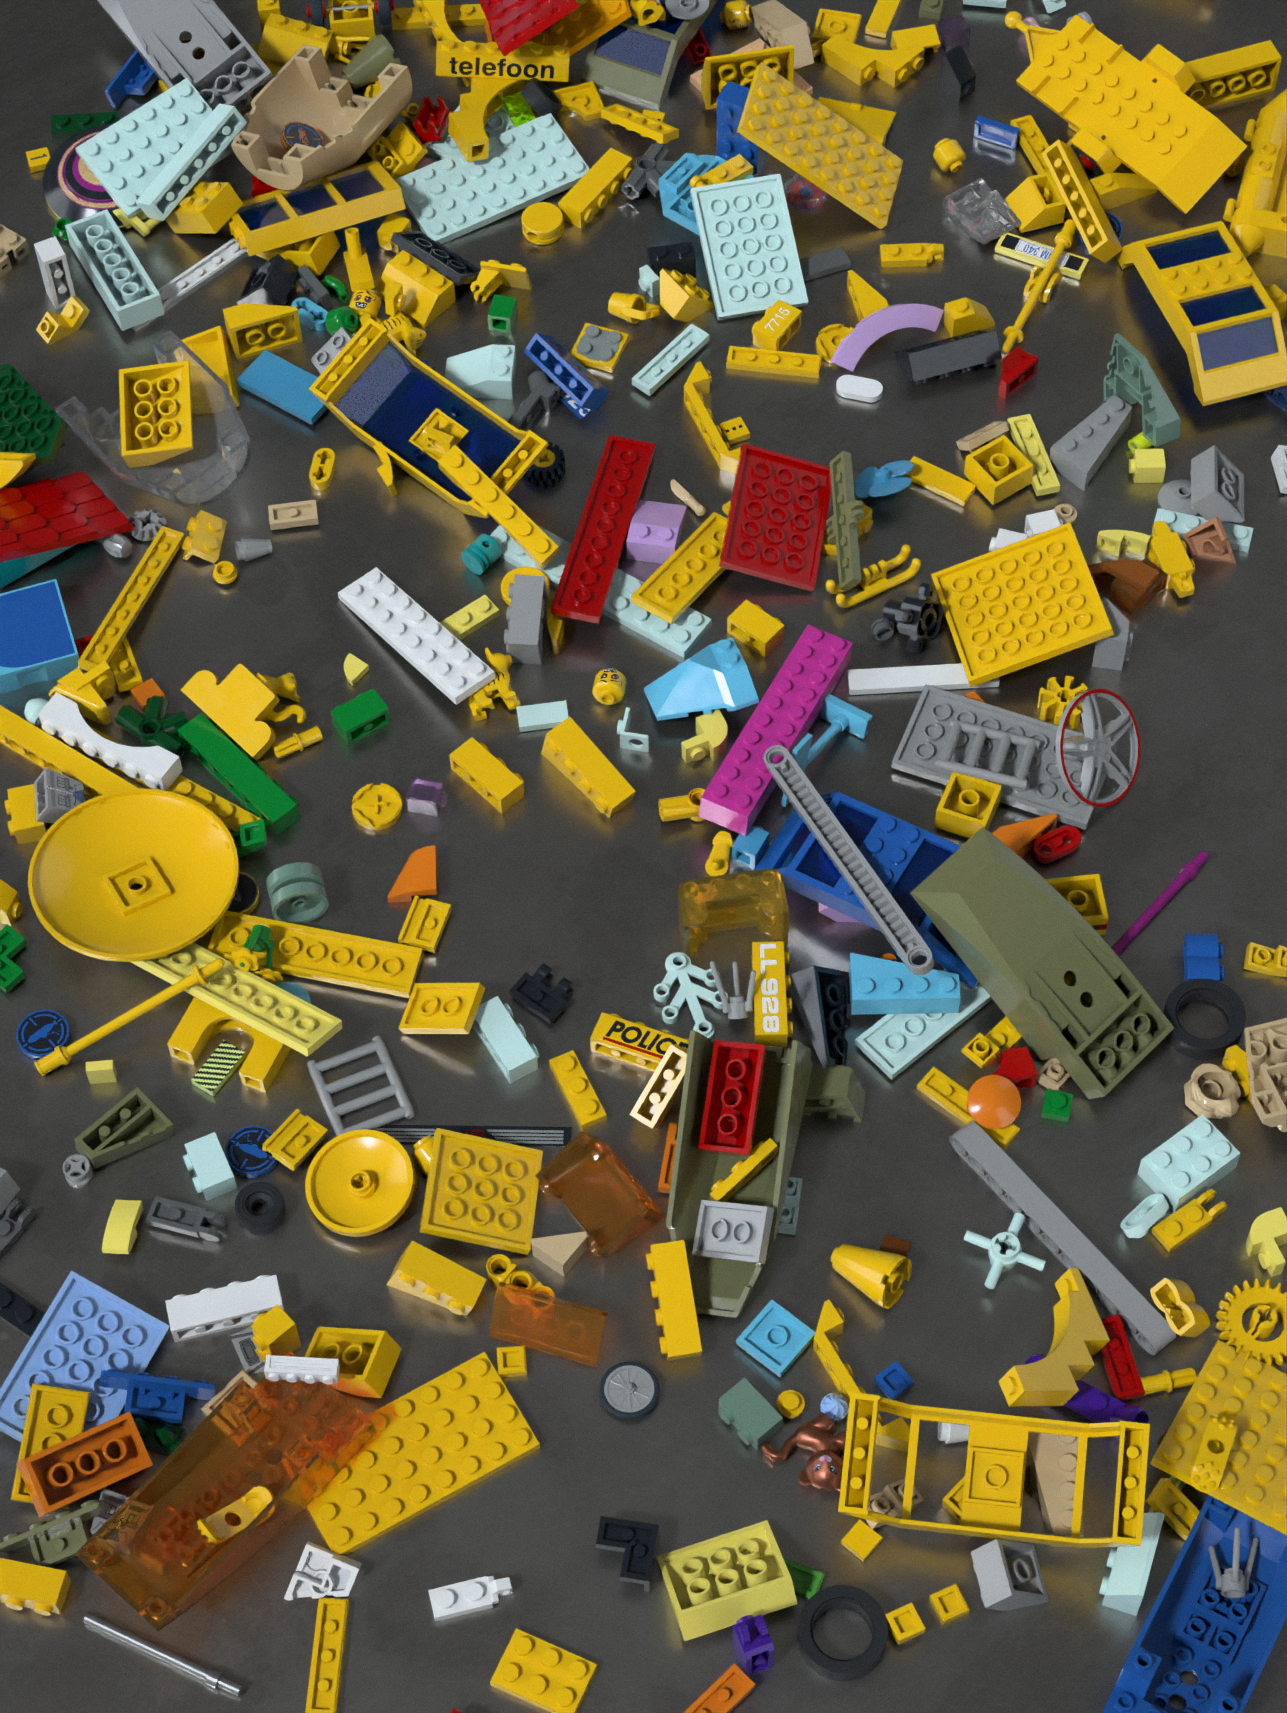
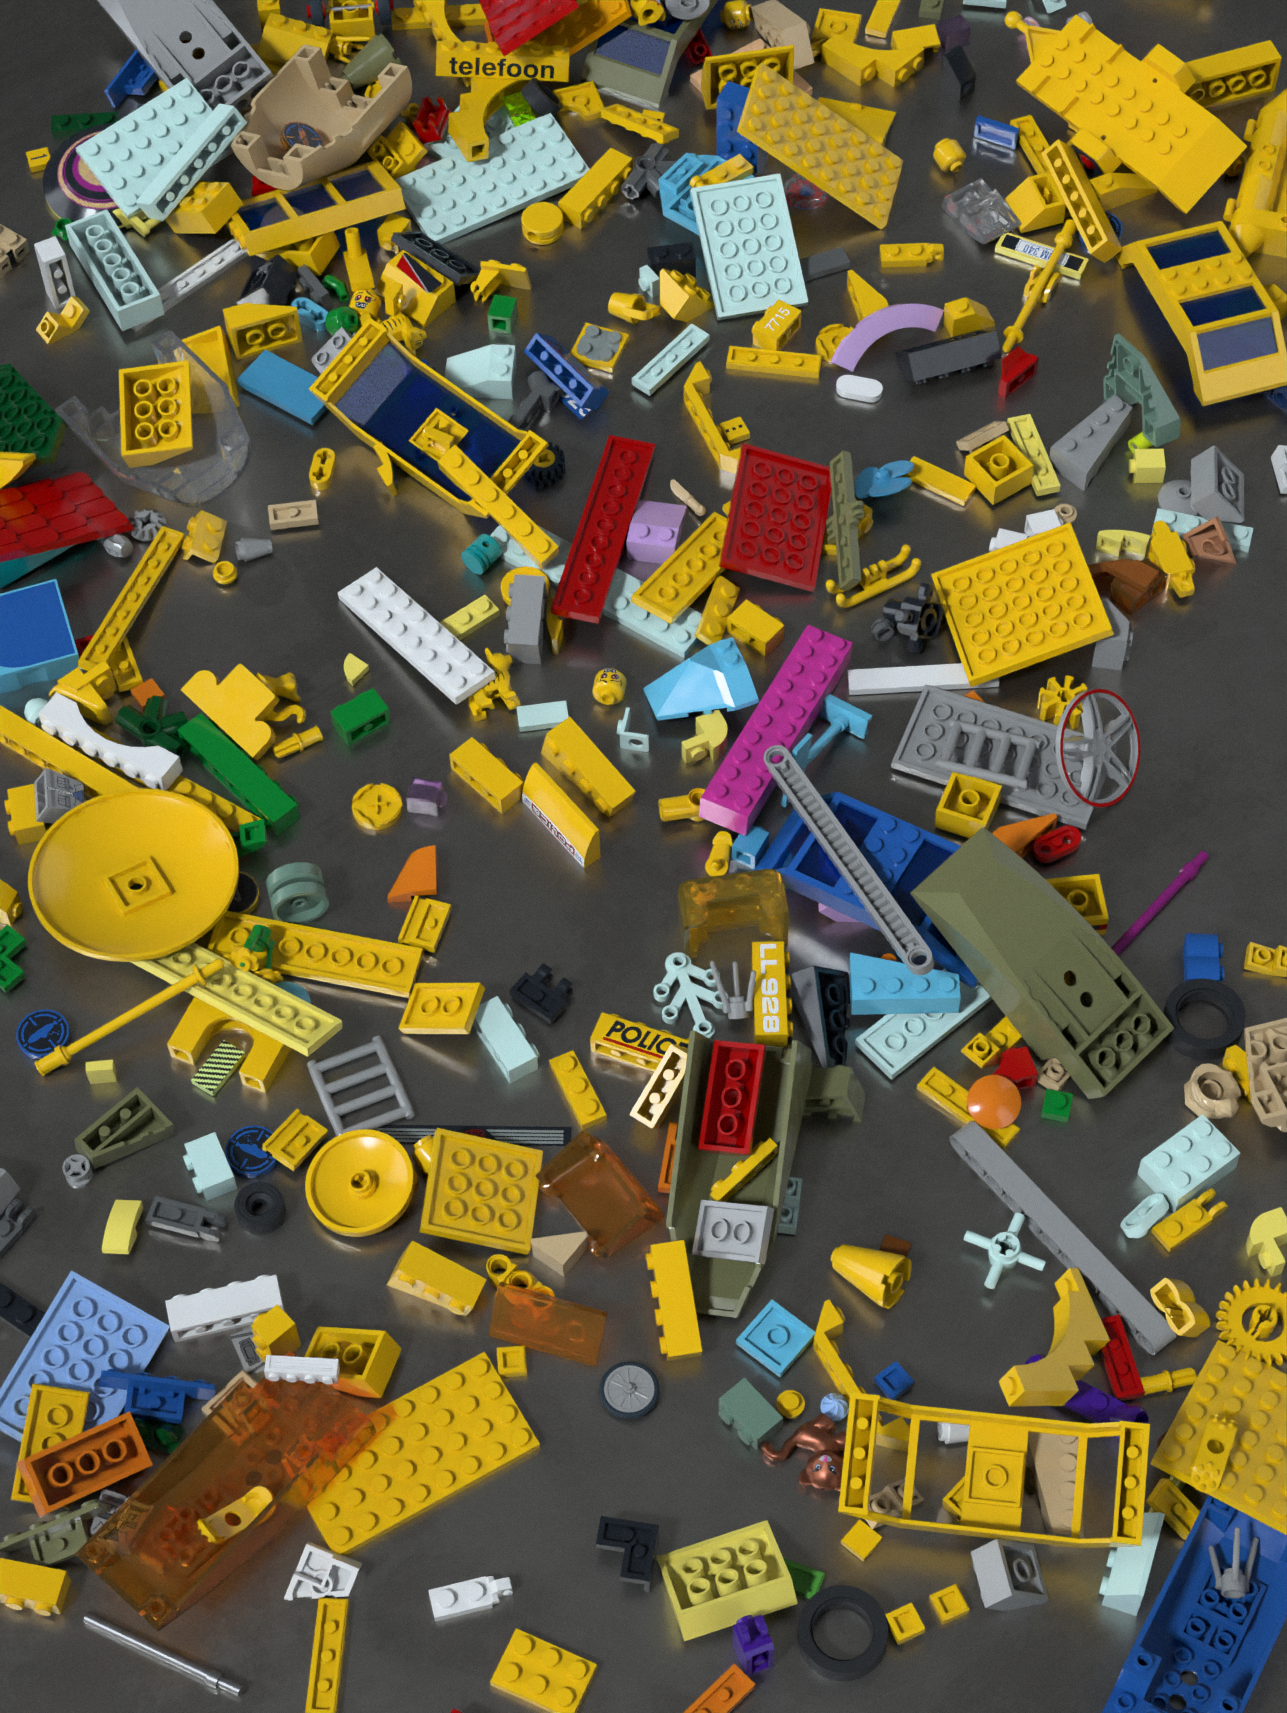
(417, 273): none -> sticker
(561, 816): none -> yellow slope
(716, 611): none -> yellow plate

